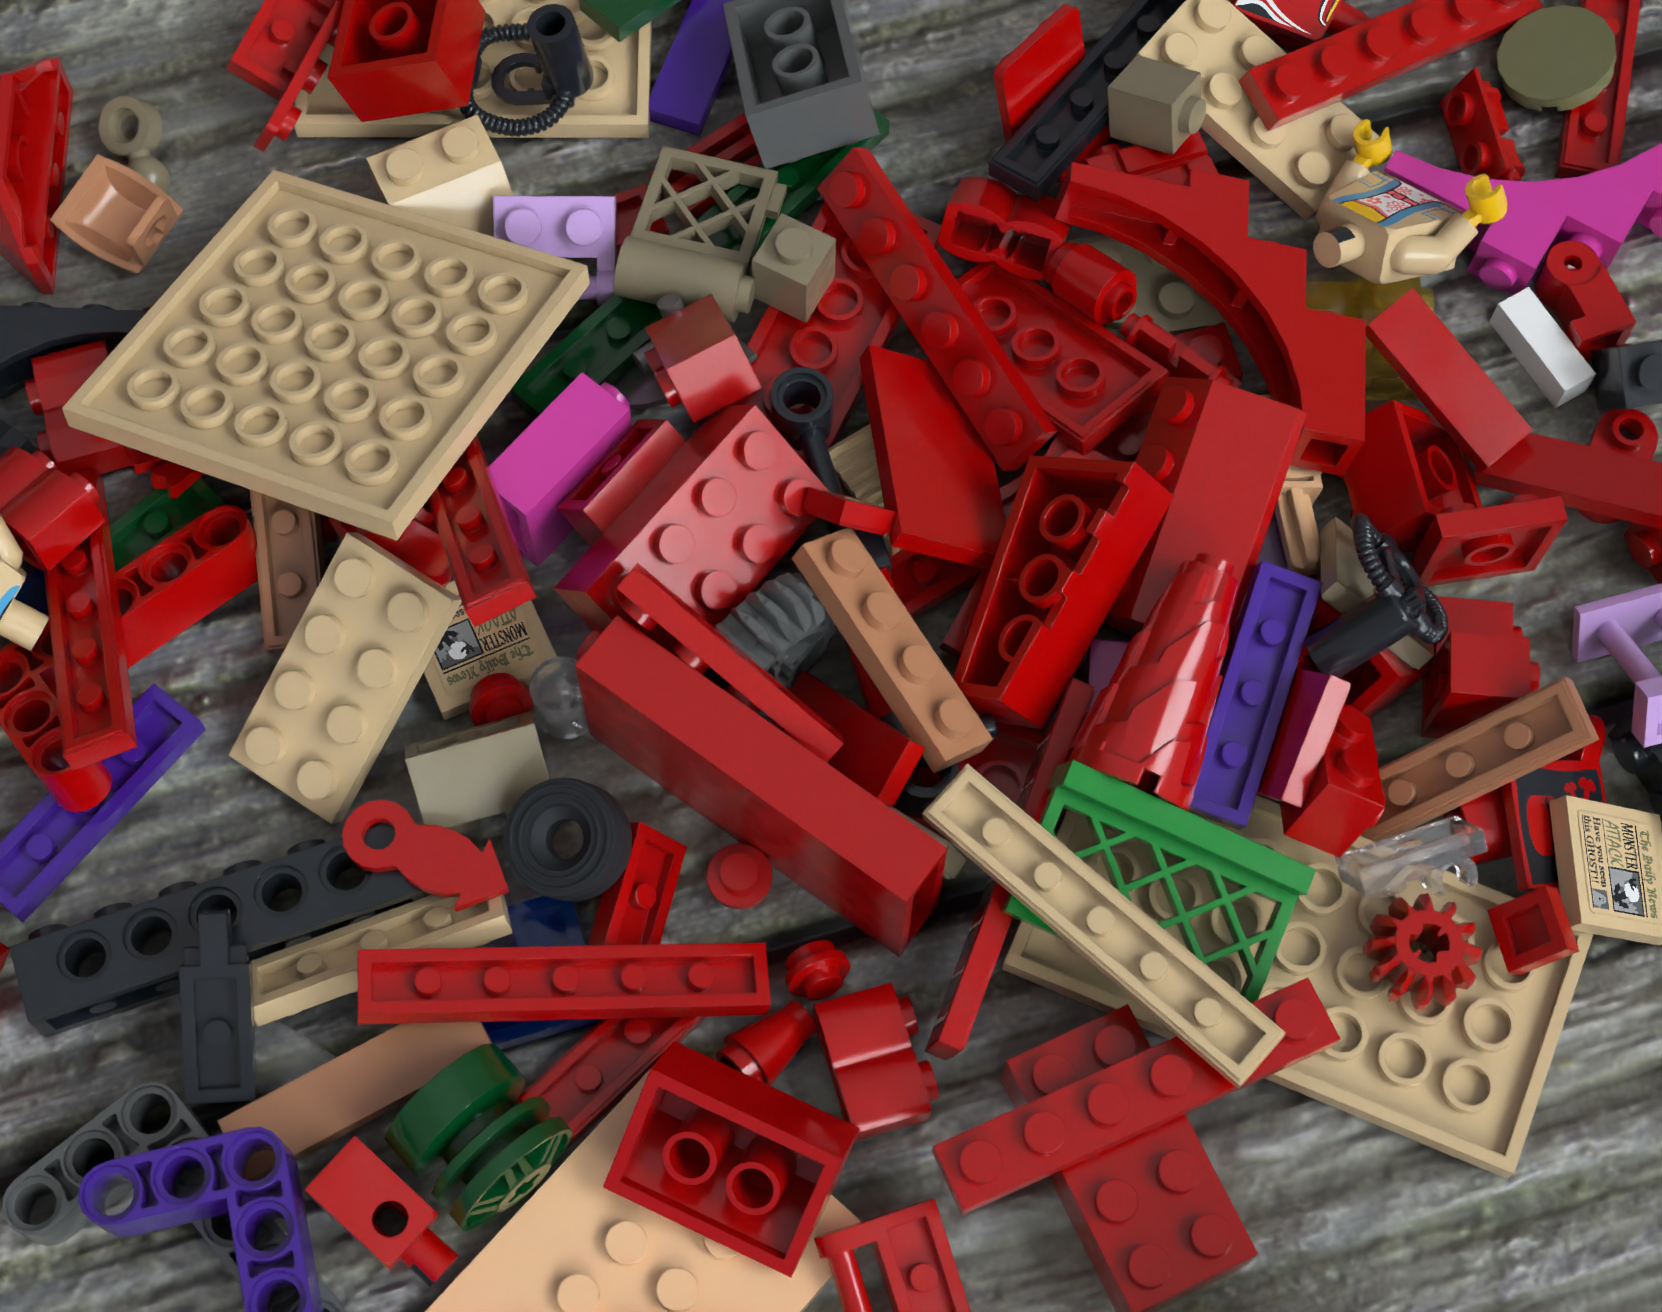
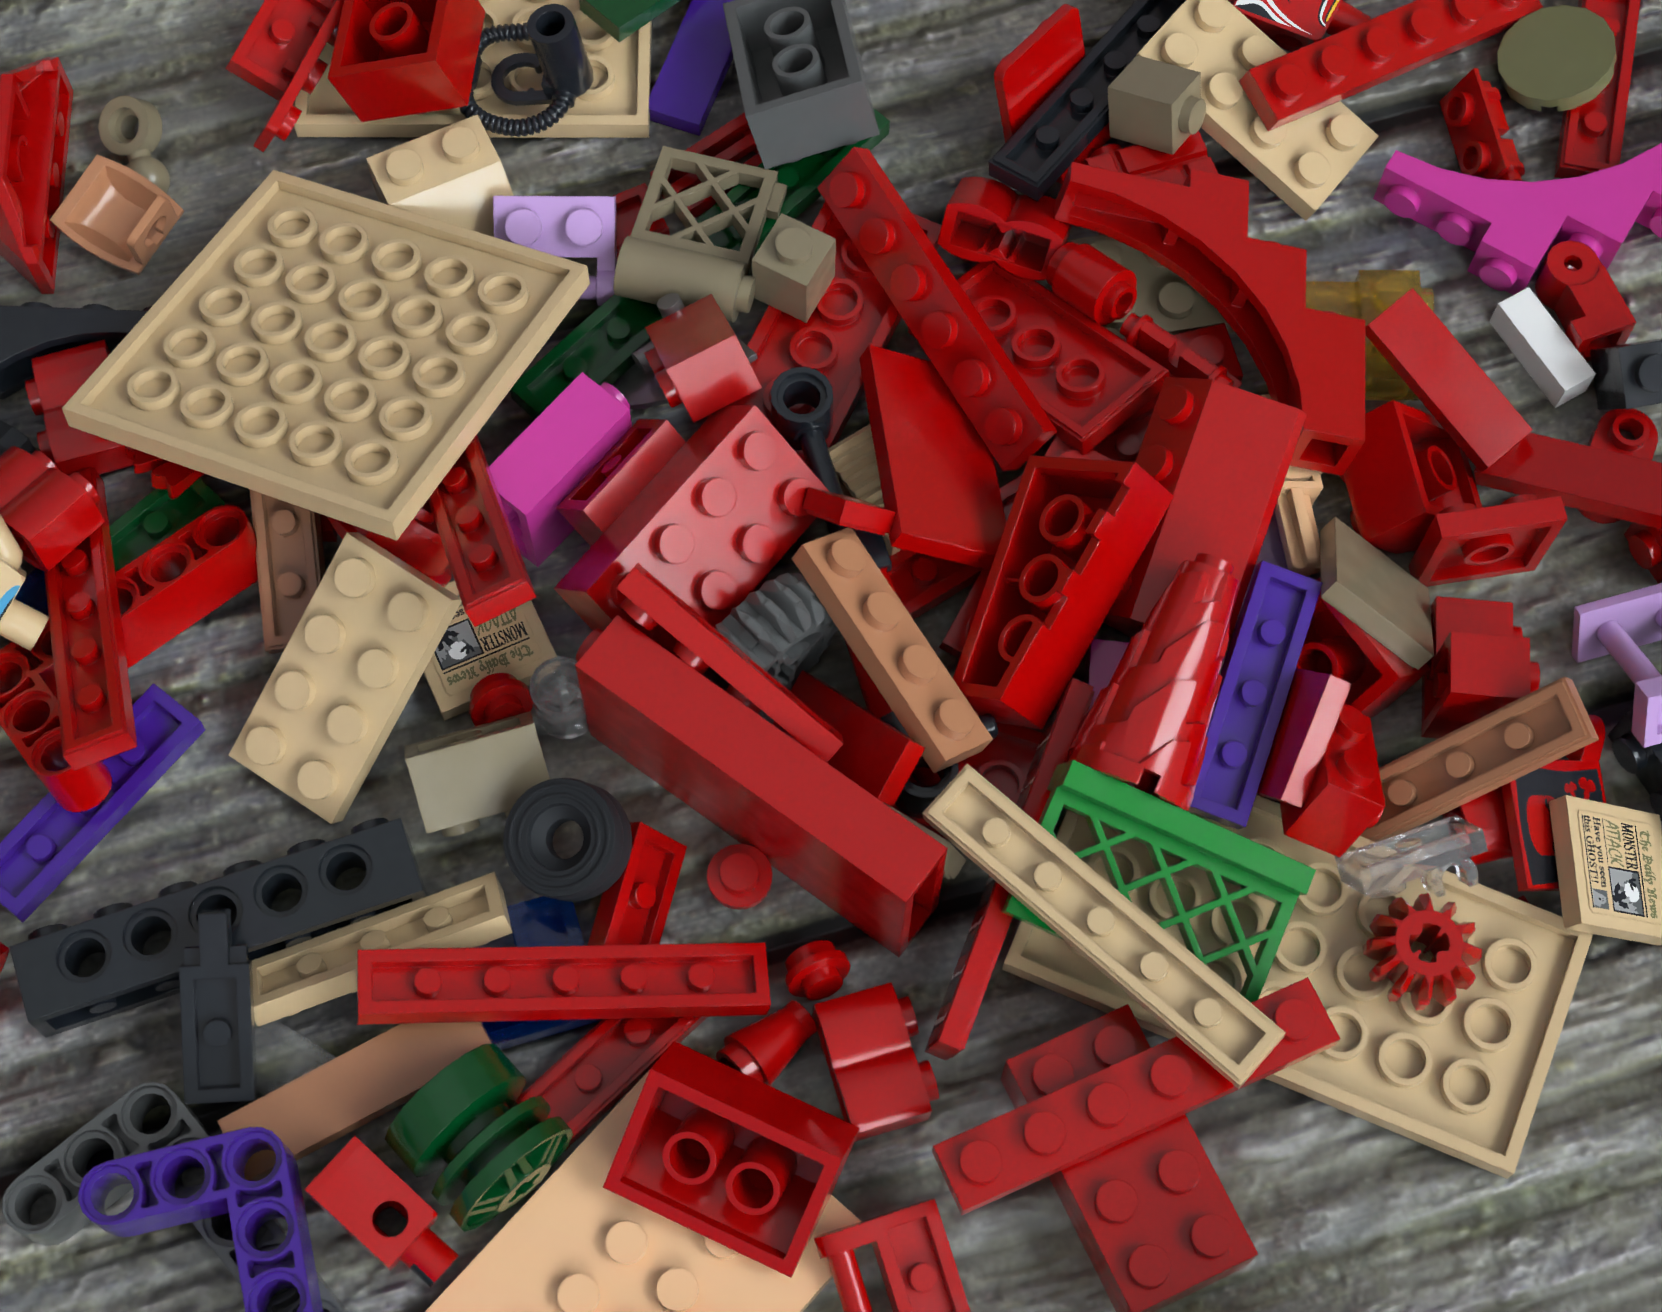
(425, 855): red brick -> none
(1383, 616): black piece -> none
(1391, 228): tan torso -> none
(1532, 930): red plate -> none

